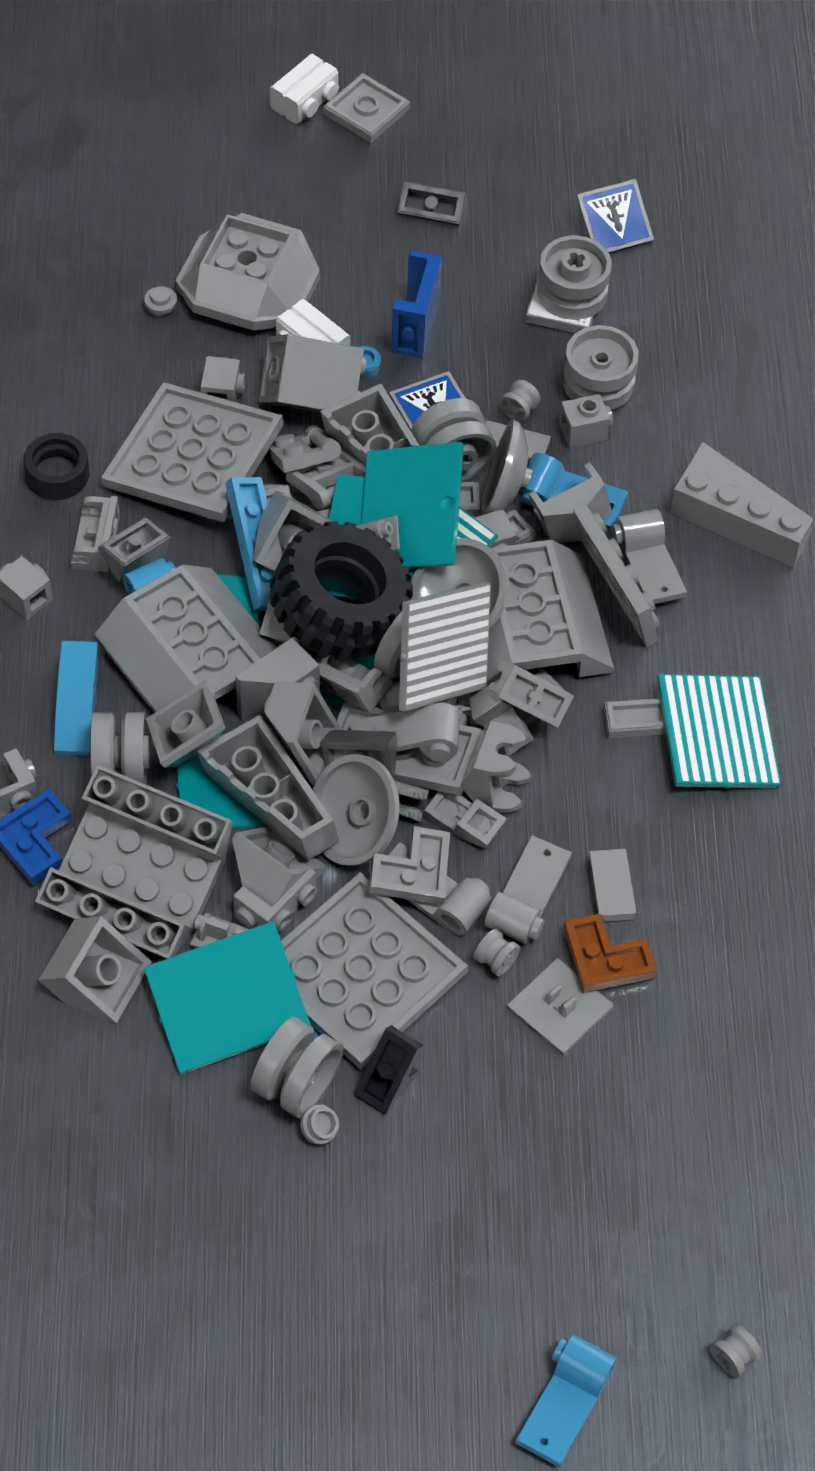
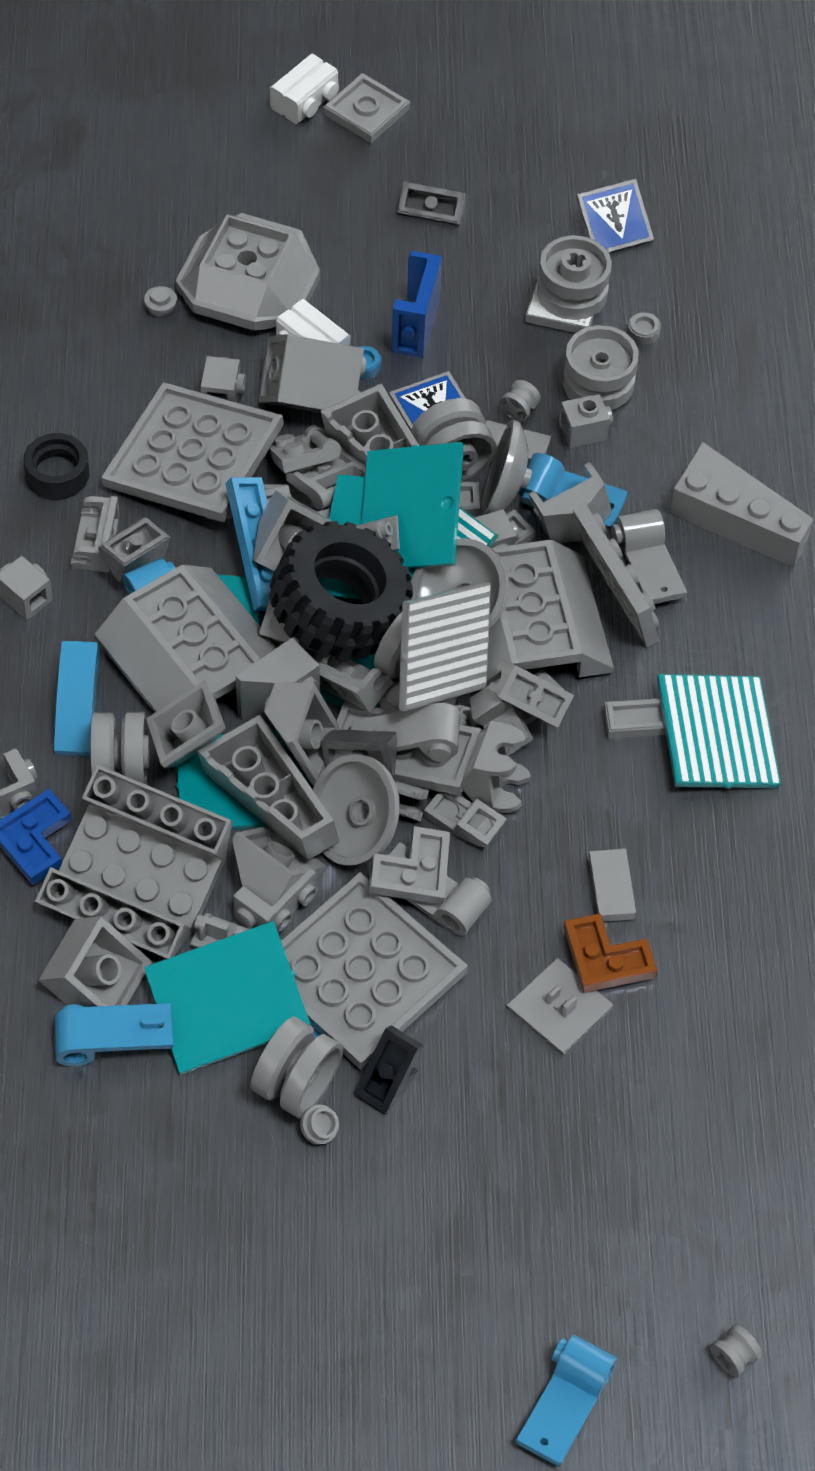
(94, 1029): none -> dark azure door
(496, 952): light grey wheel -> none
(528, 891): light grey door -> none
(644, 328): none -> light grey tile

